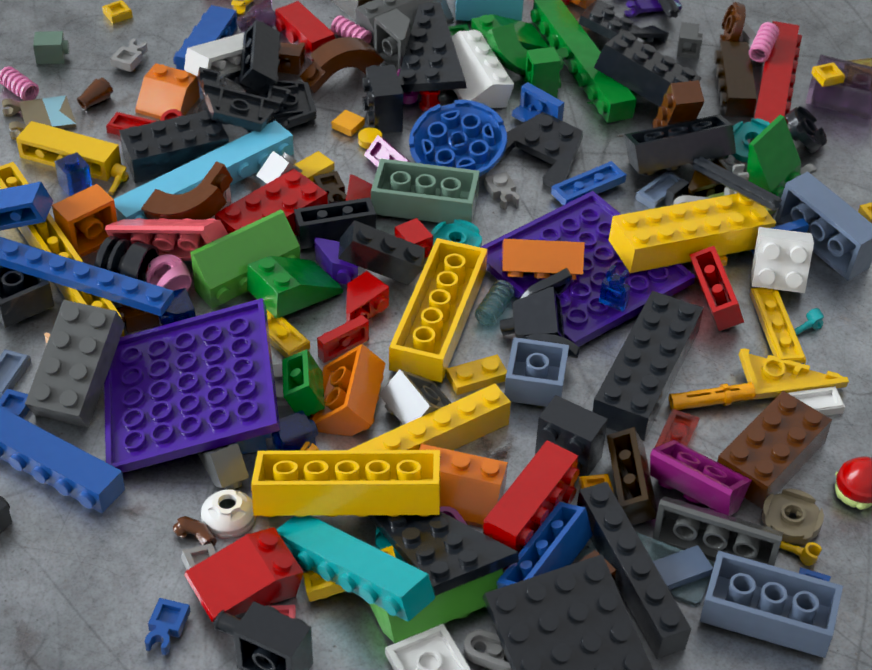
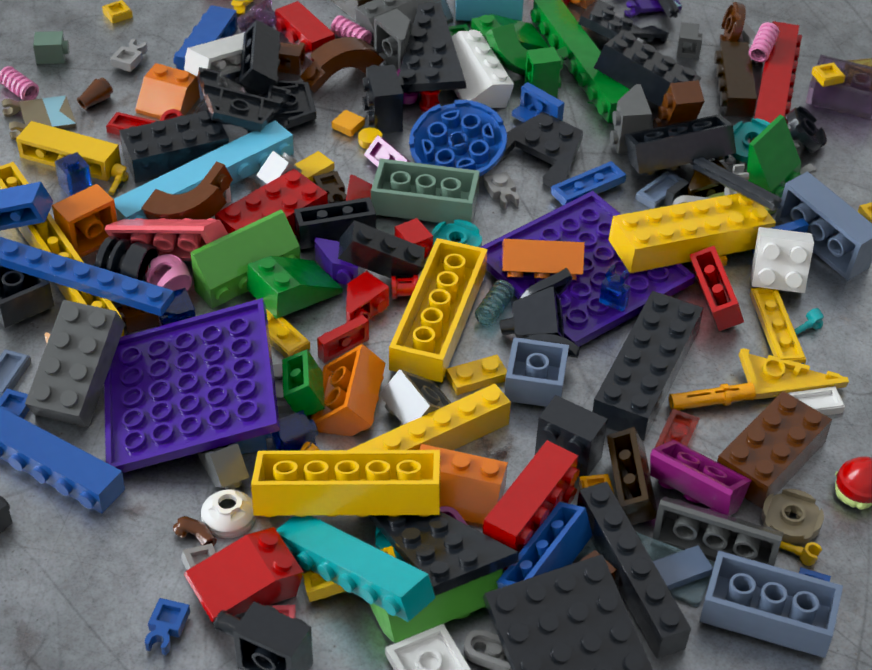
(403, 286): none -> red bush
(631, 116): none -> dark grey slope

